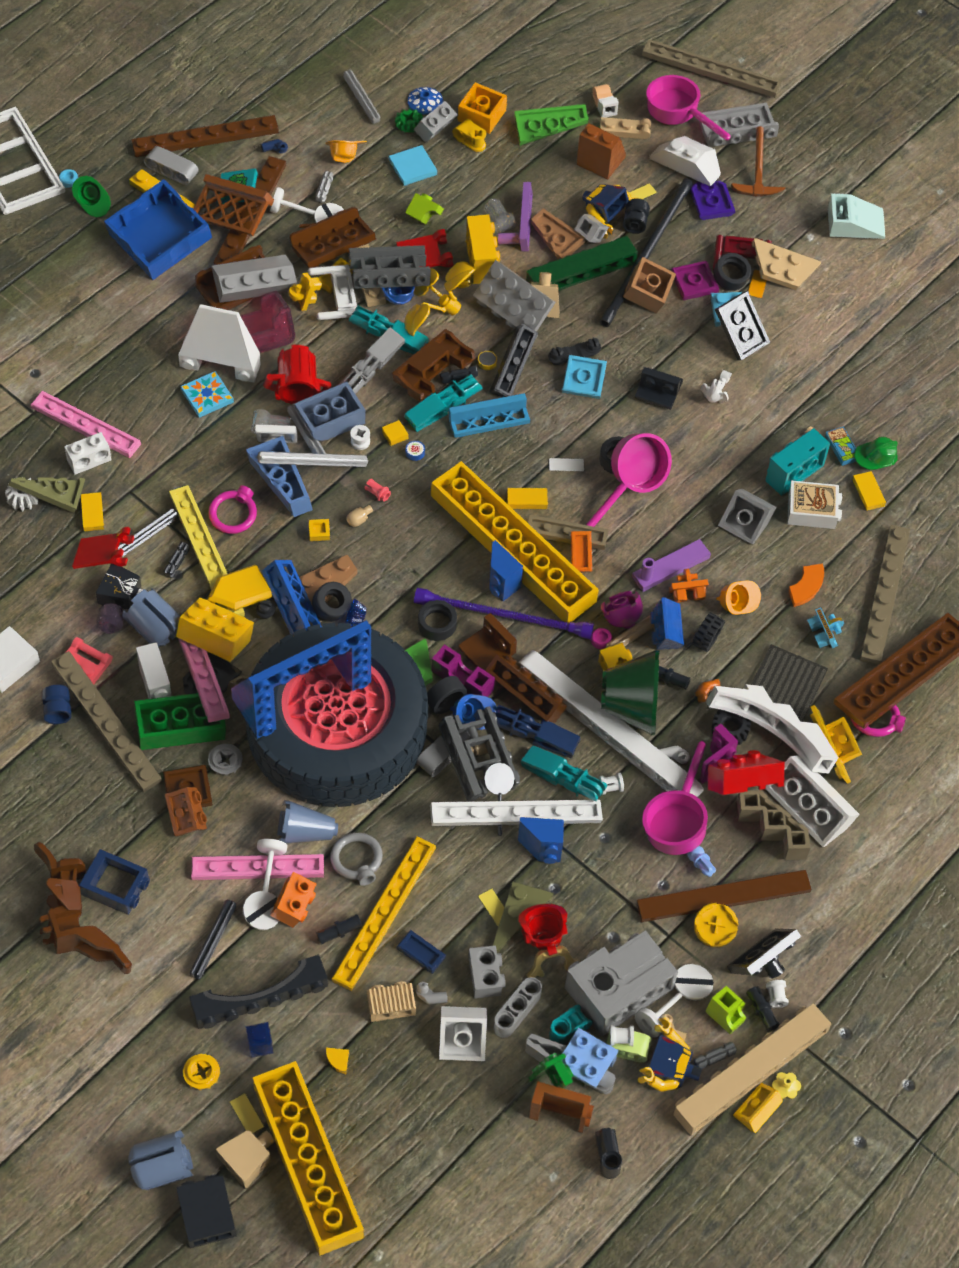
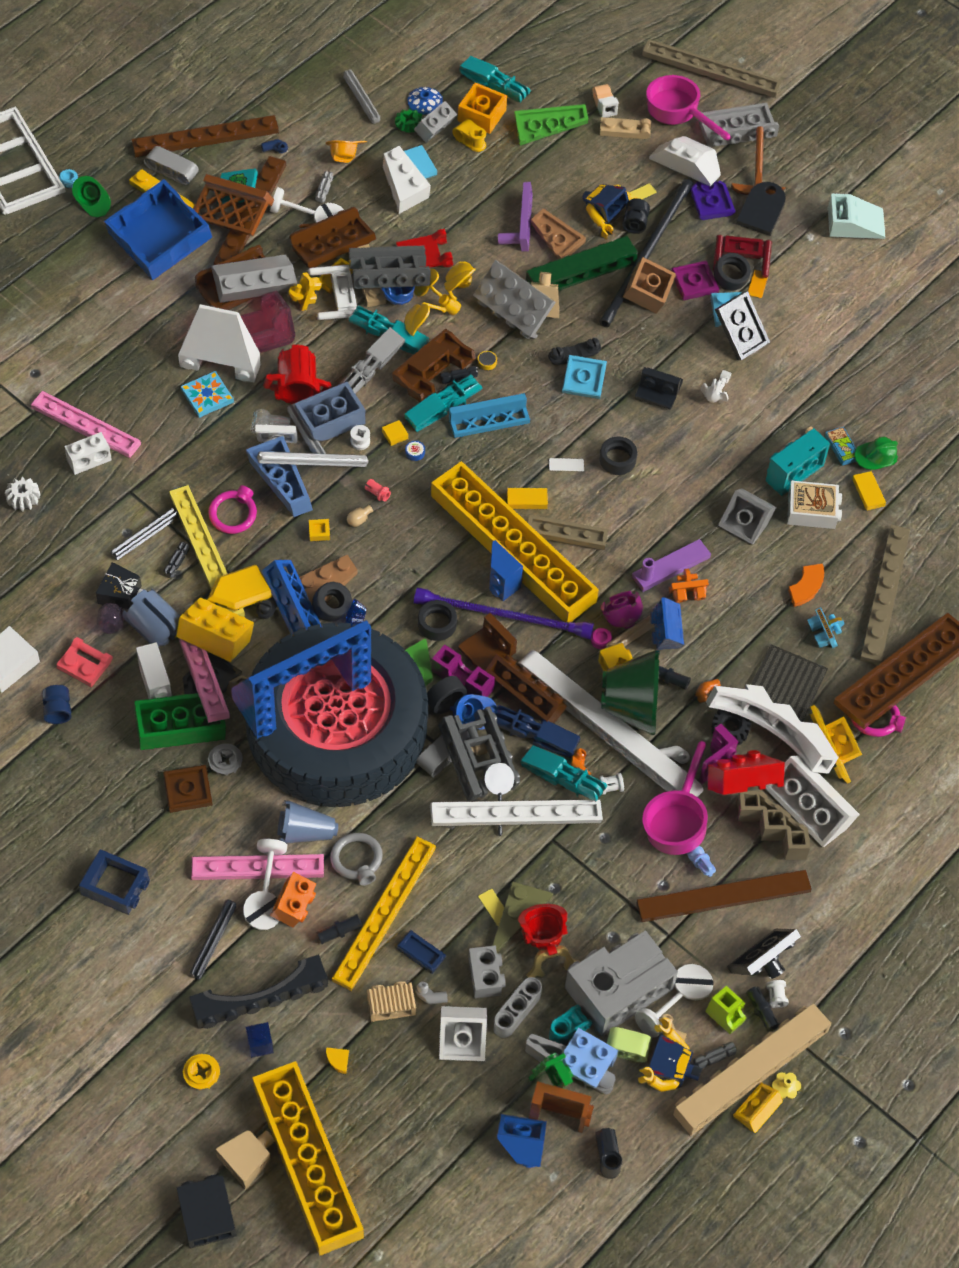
(58, 492): olive wing -> none
(65, 914): reddish brown piece -> none
(92, 511): yellow tile -> none
(102, 549): red flag -> none
(106, 721): dark tan plate -> none
(160, 1161): sand blue cylinder -> none
(186, 811): dark orange bracket -> none
(246, 1113): light yellow sticker -> none
(405, 180): none -> white wedge
(423, 208): lime brick -> none
(481, 245): yellow brick -> none
(491, 77): none -> teal arm
(502, 220): clear piece -> none
(513, 361): black slope -> none
(522, 1139): none -> blue slope
(542, 838): blue slope -> none
(578, 759): none -> orange arm
(581, 550): orange tile -> none
(591, 228): light grey brick -> none
(599, 151): dark orange slope -> none
(621, 1035): white bush -> none
(638, 463): dark pink piece -> none
(708, 632): black tyre -> none
(716, 925): yellow tile -> none
(740, 597): light orange piece -> none
(761, 209): none -> black tile
(783, 265): tan wing -> none

